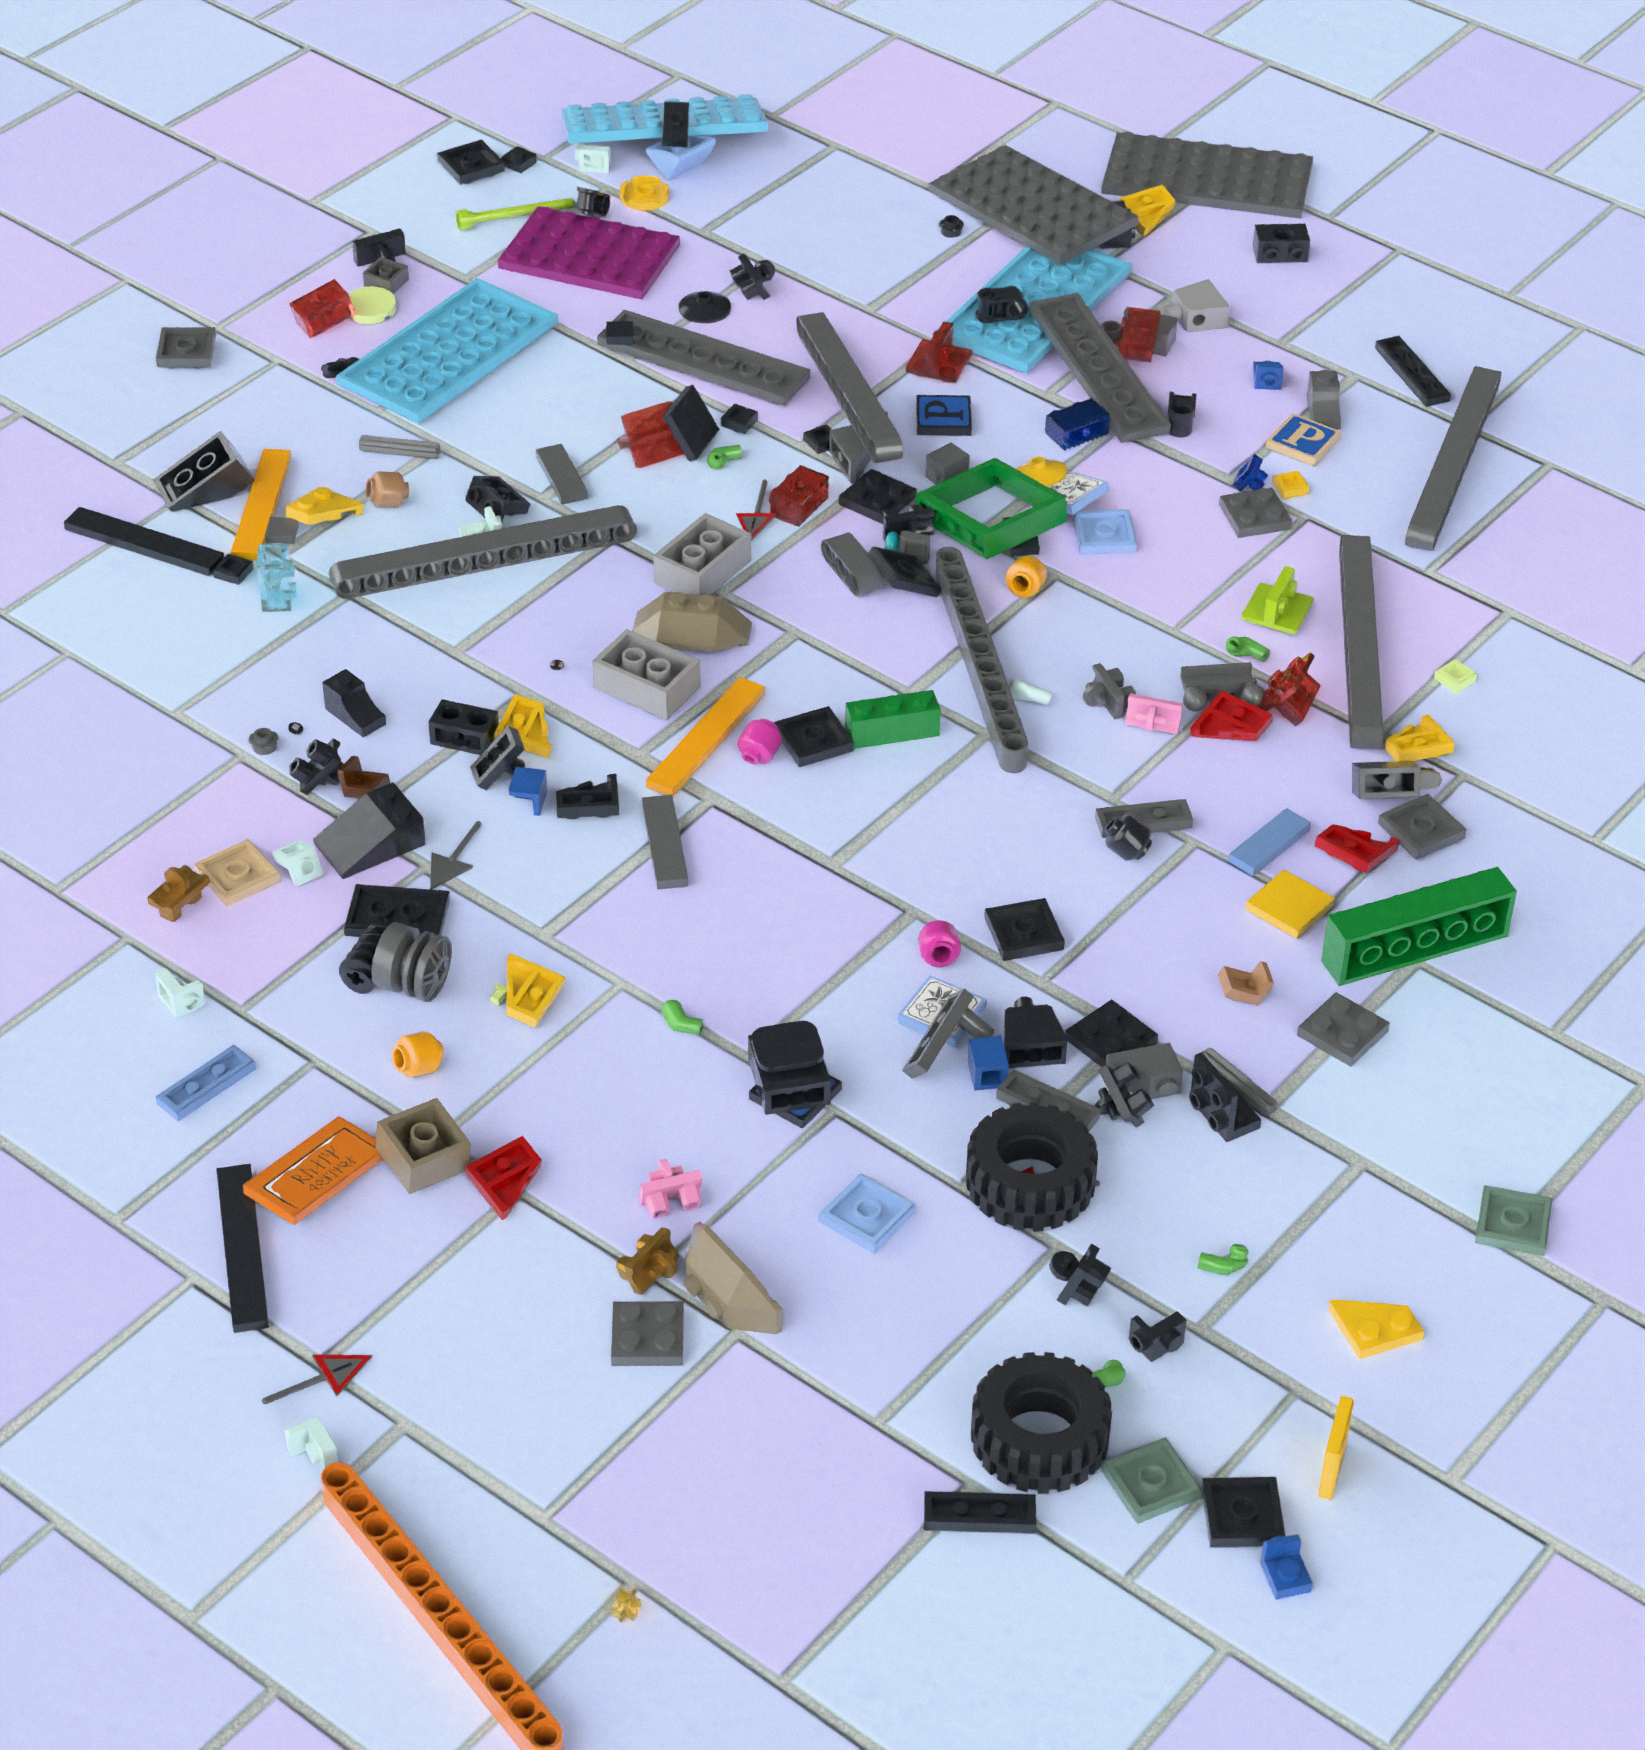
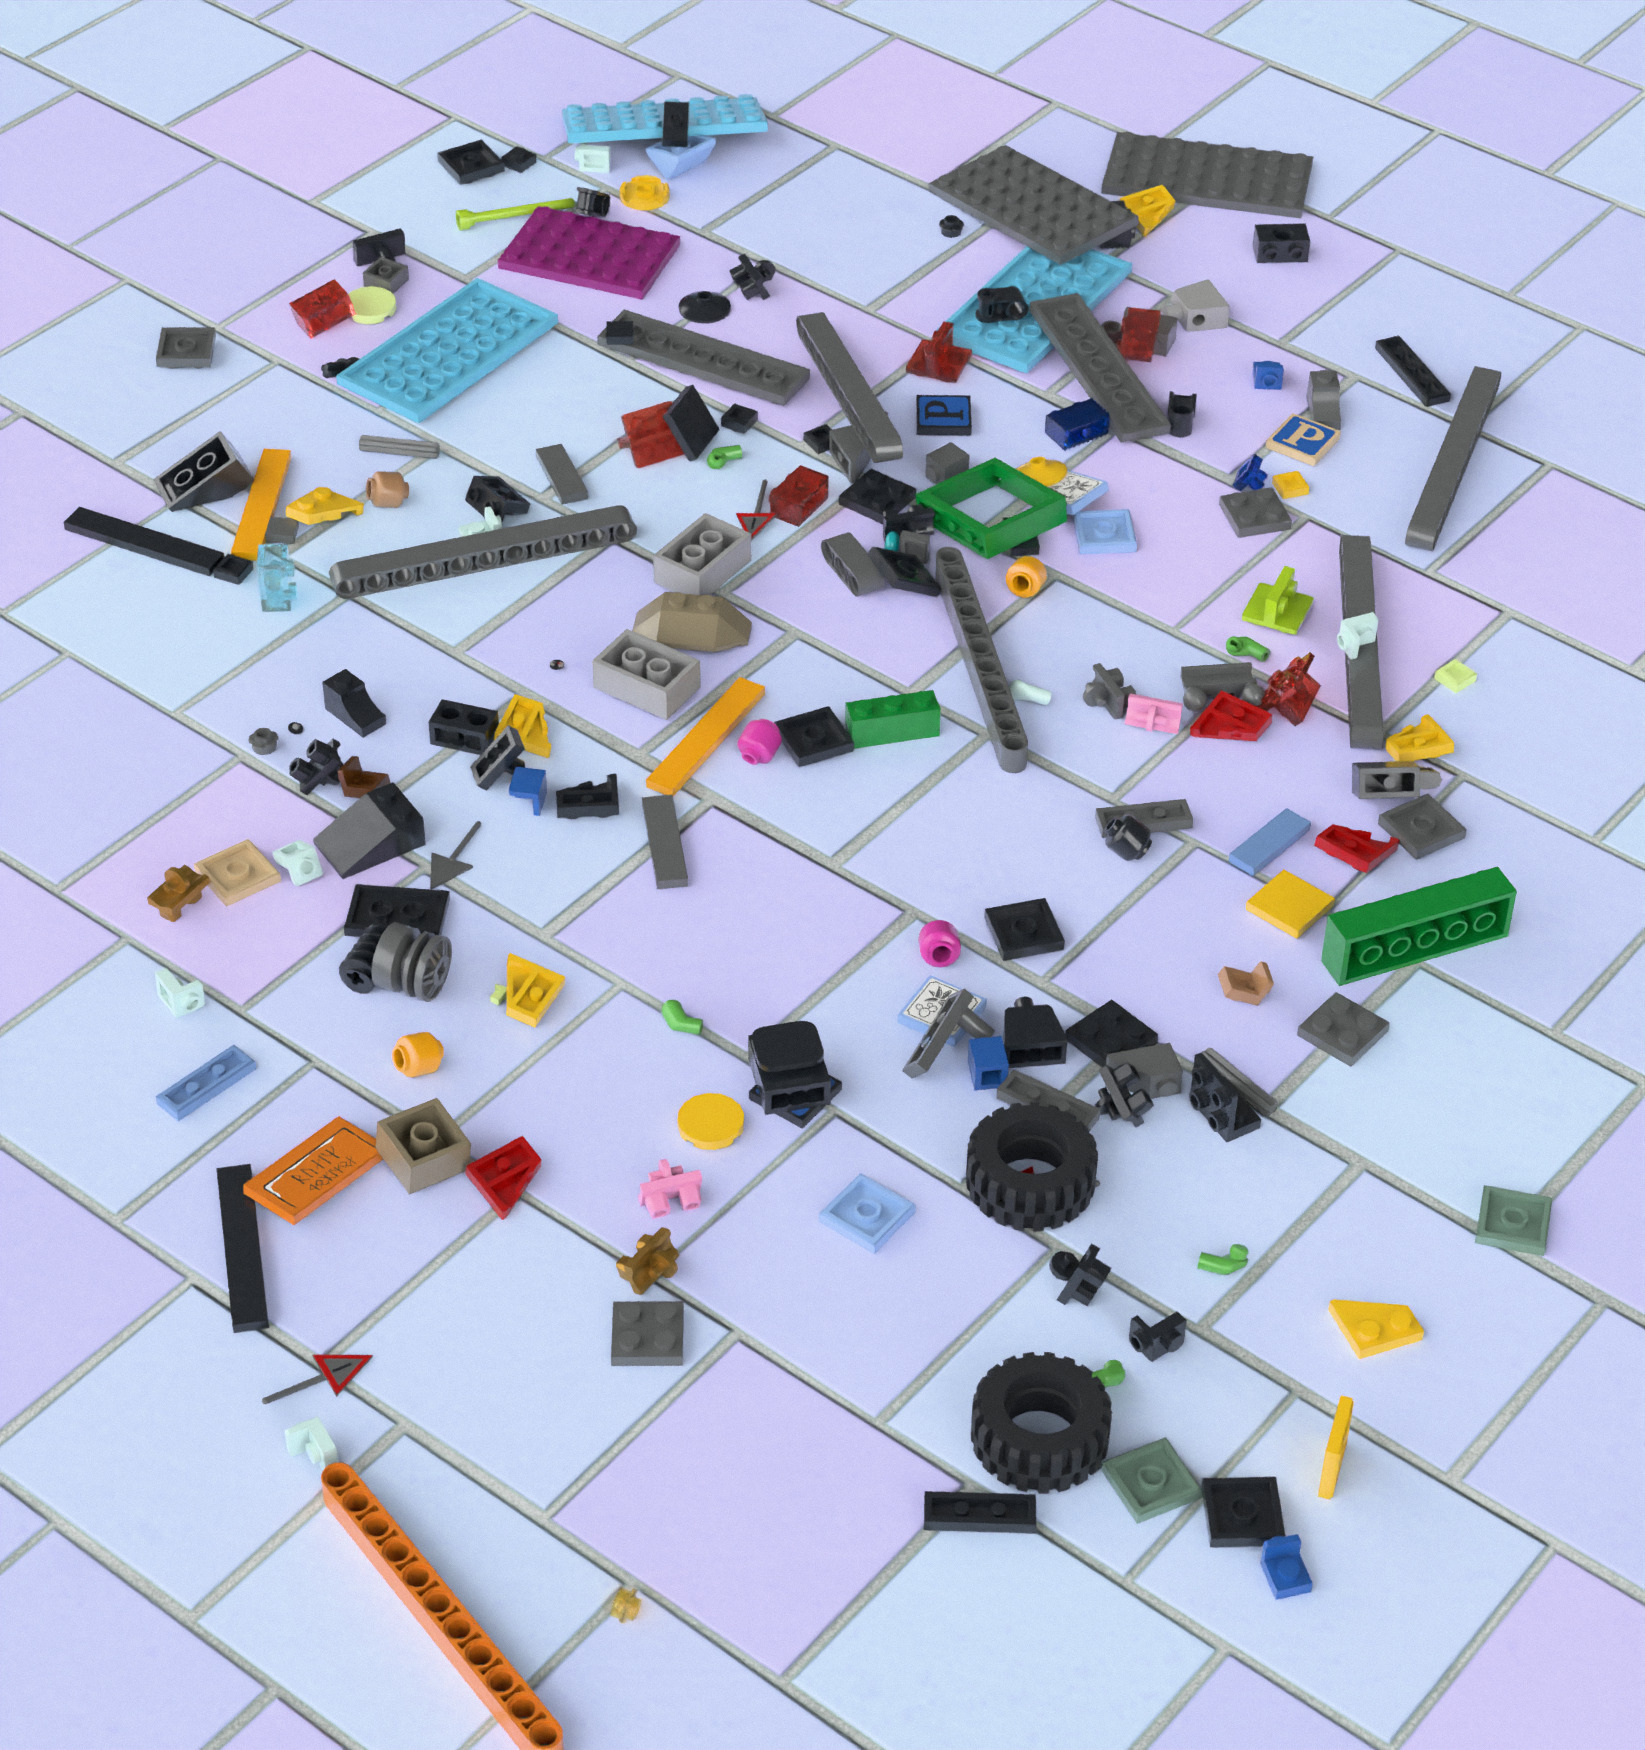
(710, 1121): none -> yellow tile
(728, 1285): wedge -> none
(1357, 632): none -> light aqua bracket

